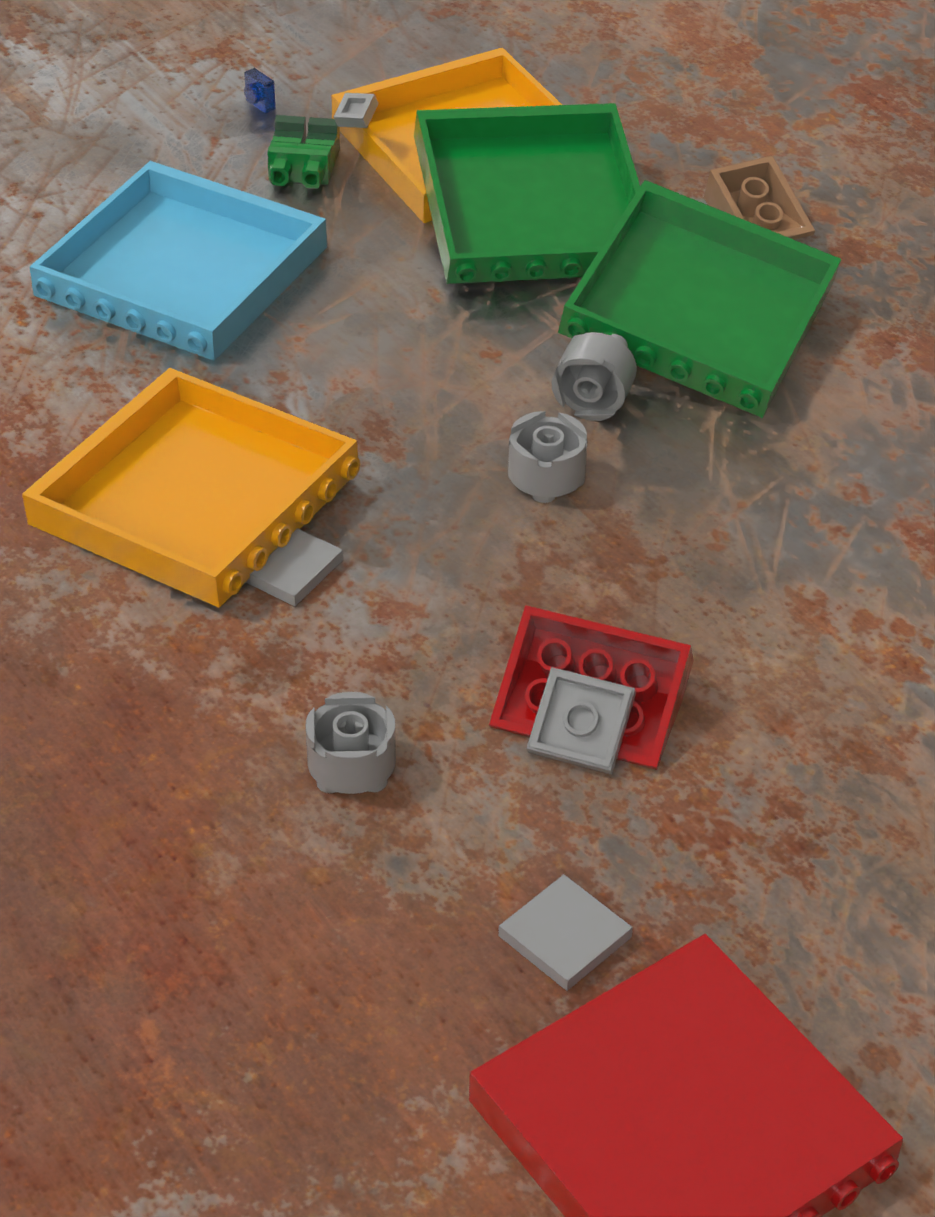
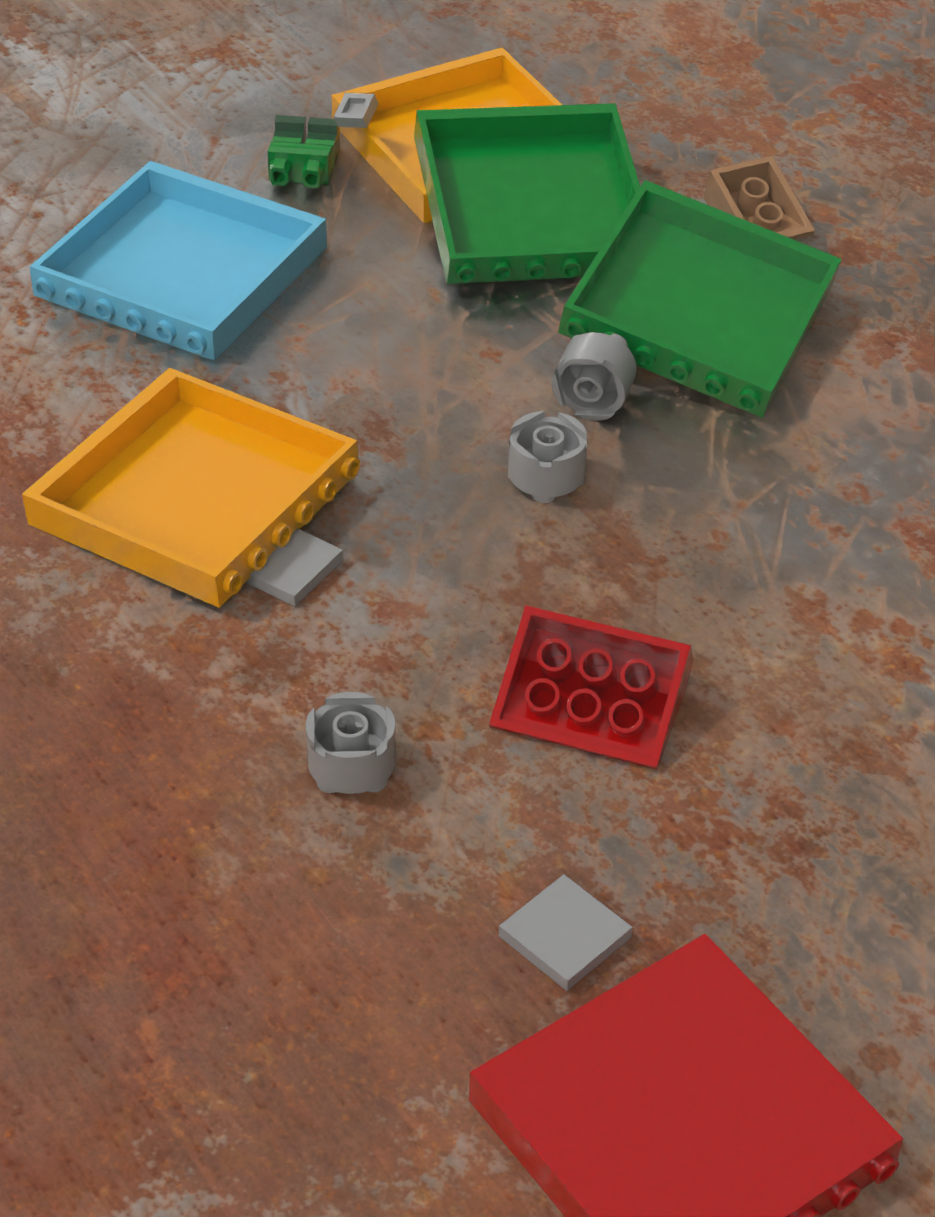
(259, 90): clear blue plate -> none
(581, 720): light grey tile -> none

